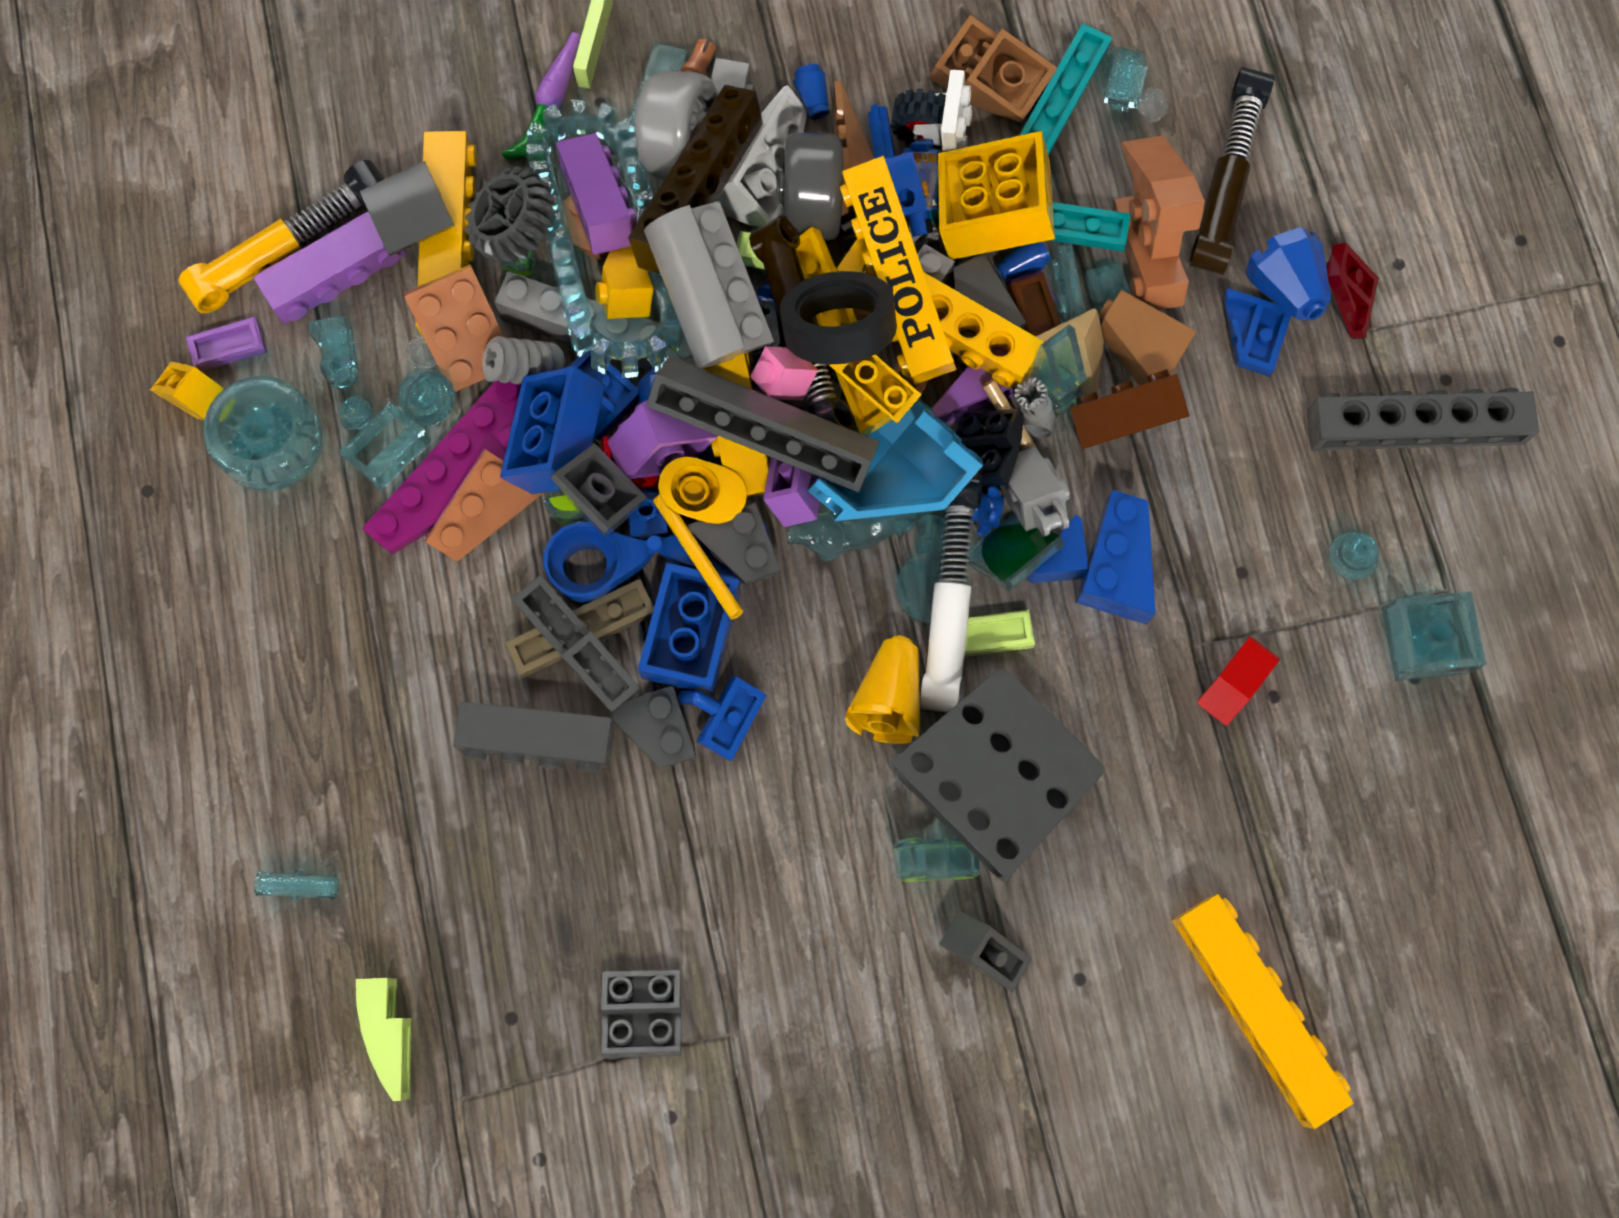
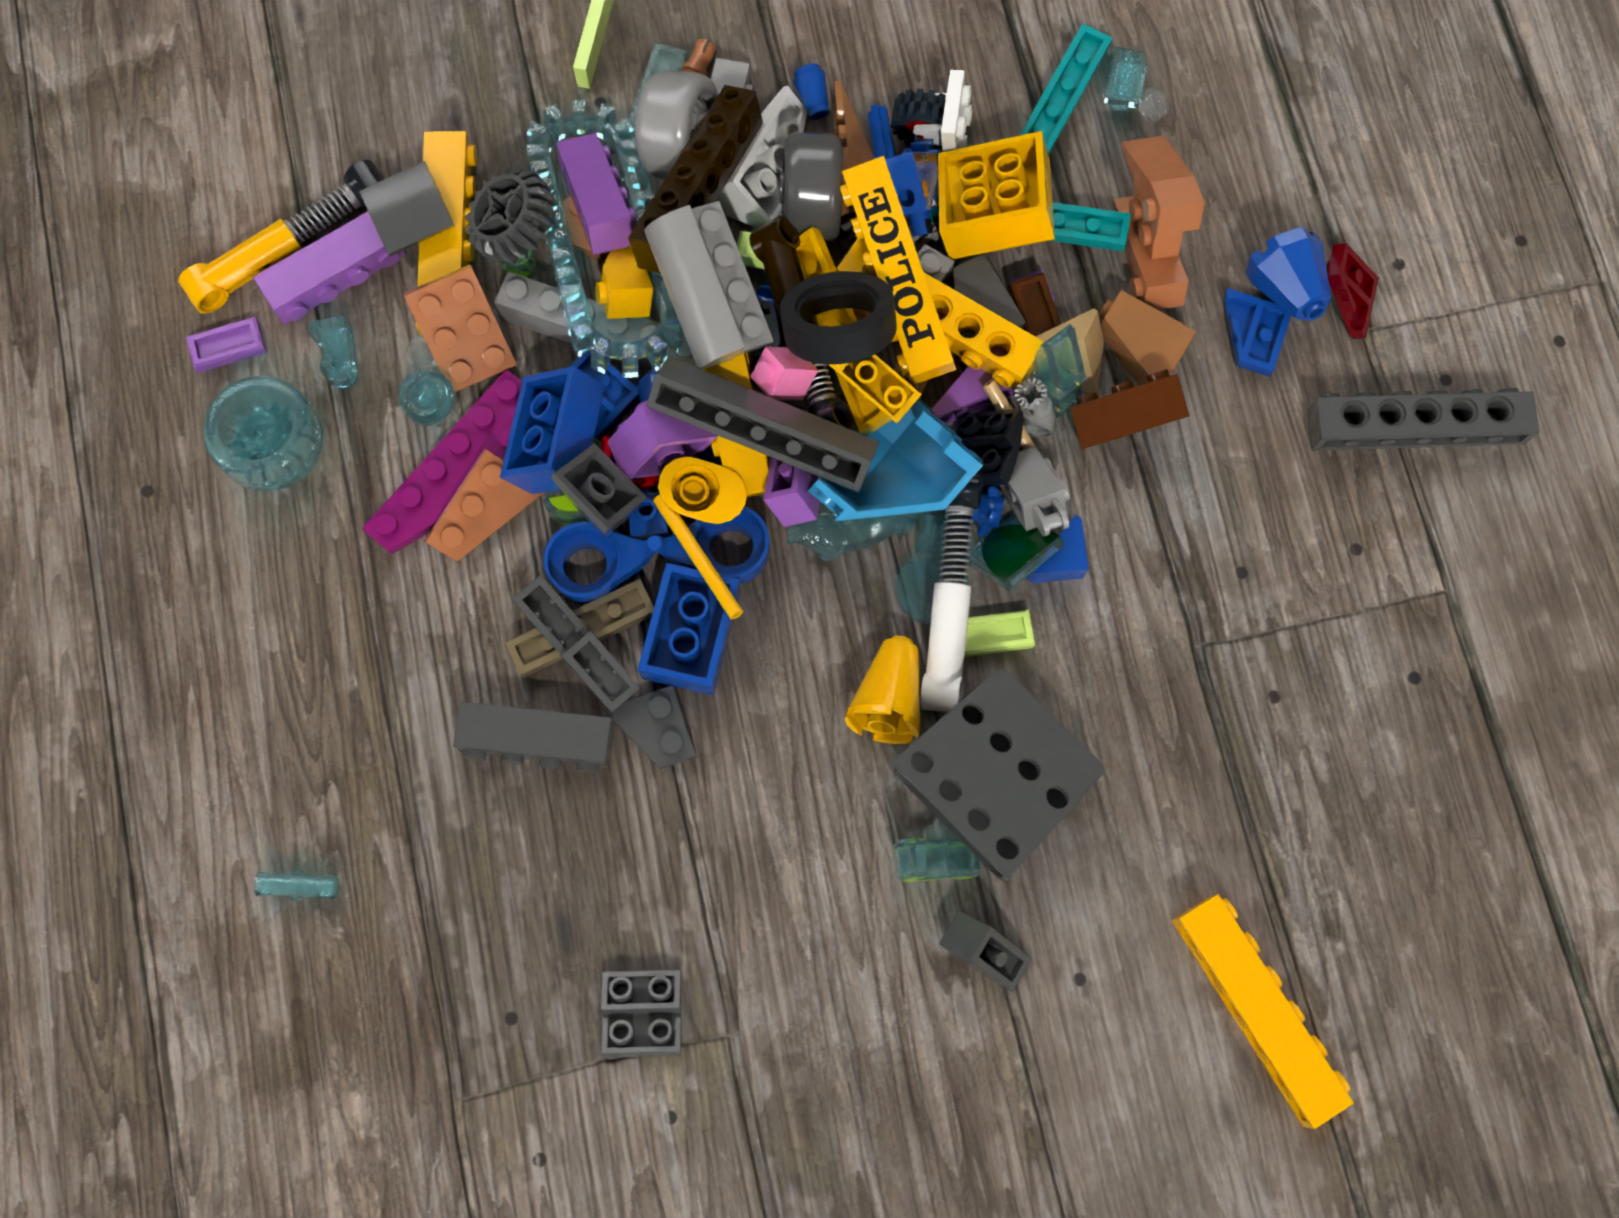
(187, 389): yellow slope -> none
(355, 413): clear light blue plate -> none
(385, 1035): yellowish green slope -> none
(395, 455): clear light blue tile -> none
(514, 358): light grey piece -> none
(550, 91): medium lavender piece -> none
(728, 717): blue plate -> none
(740, 545): dark grey wing -> none
(1000, 68): medium nougat slope -> none
(1023, 261): blue cone -> none
(1064, 271): clear light blue plate -> none
(1106, 283): clear light blue plate -> none
(1121, 561): blue wedge -> none
(1215, 237): dark brown piece -> none
(1238, 680): red slope -> none
(1354, 555): clear light blue cone -> none
(1433, 636): clear light blue brick -> none

